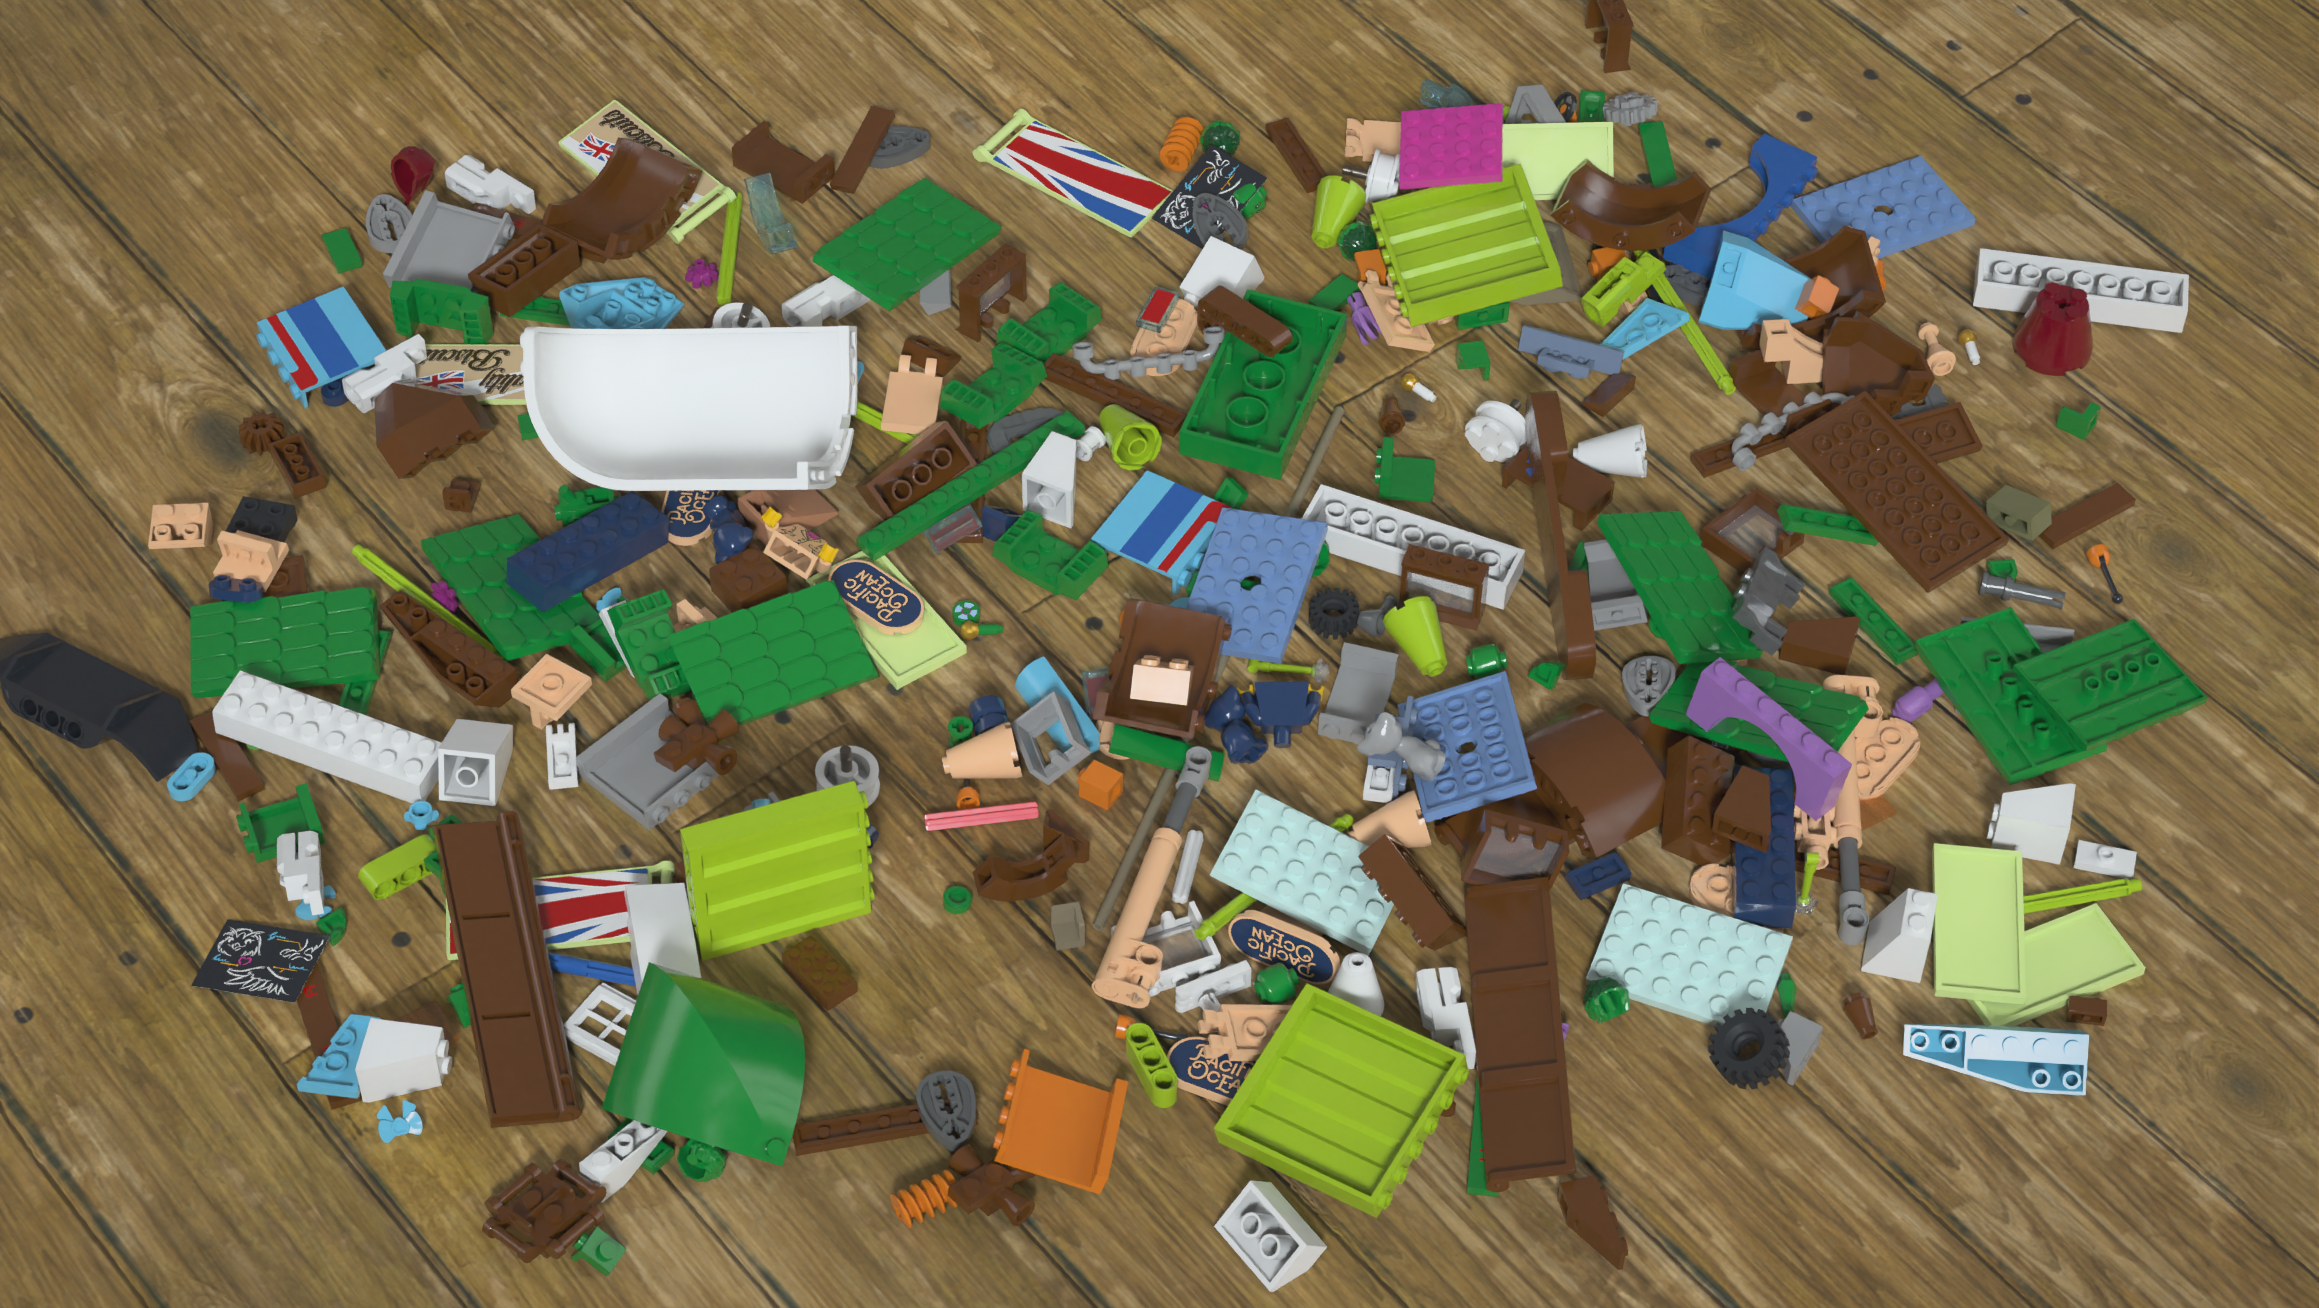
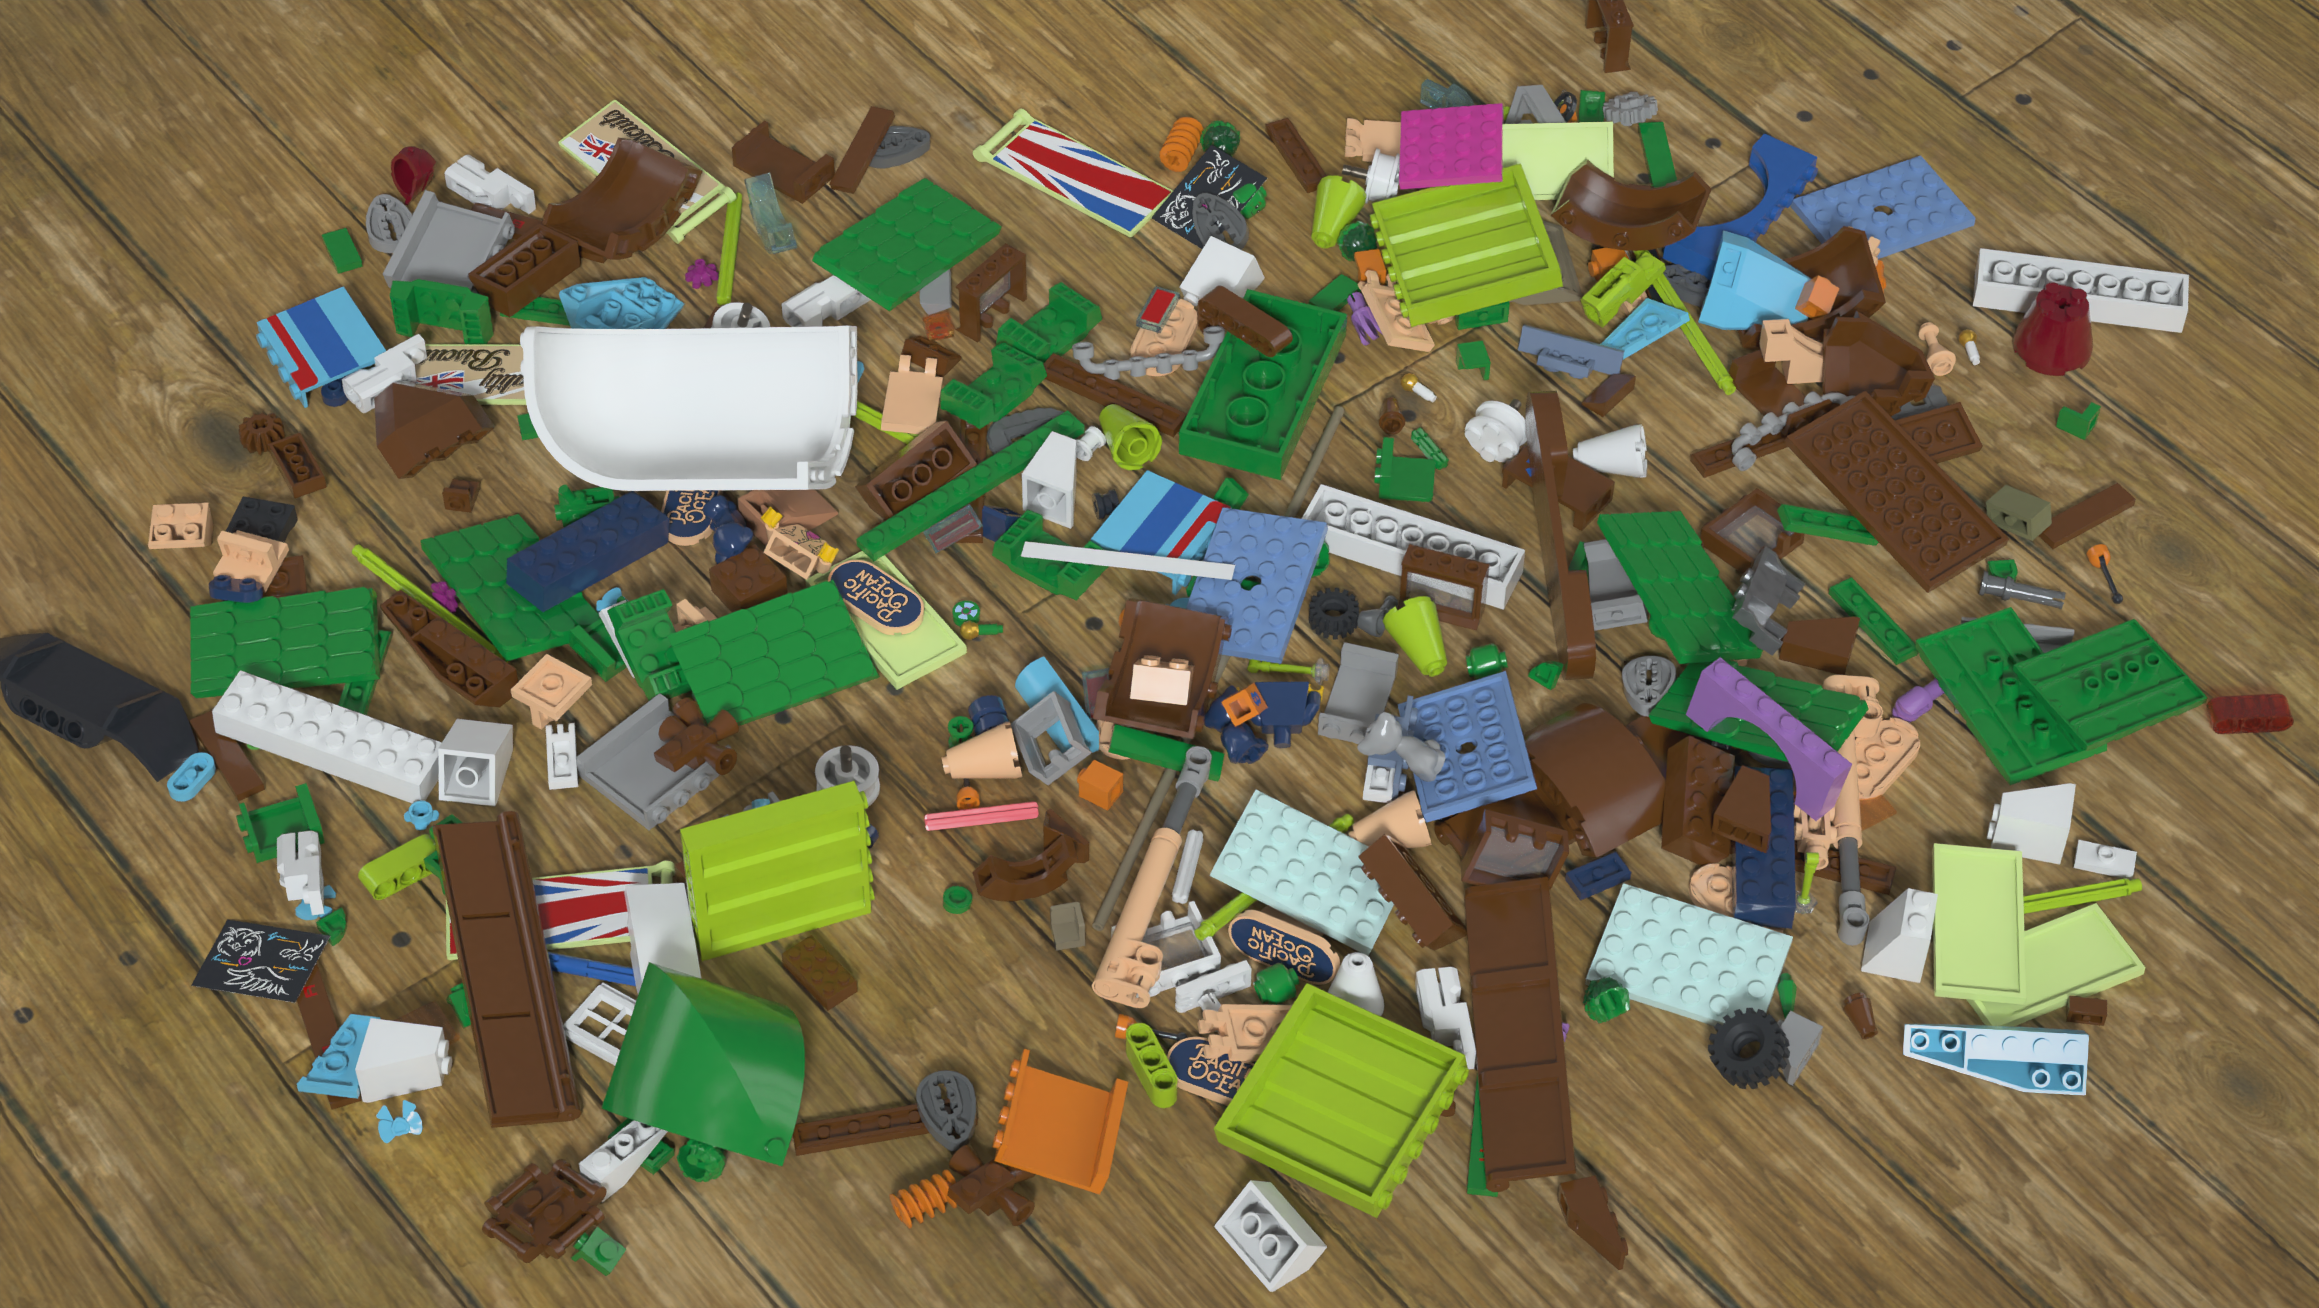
(938, 327): none -> clear orange tile
(1104, 503): none -> black wheel
(1128, 560): none -> white sticker
(1244, 704): none -> orange brick
(1429, 448): none -> green axle
(2250, 714): none -> clear red beam

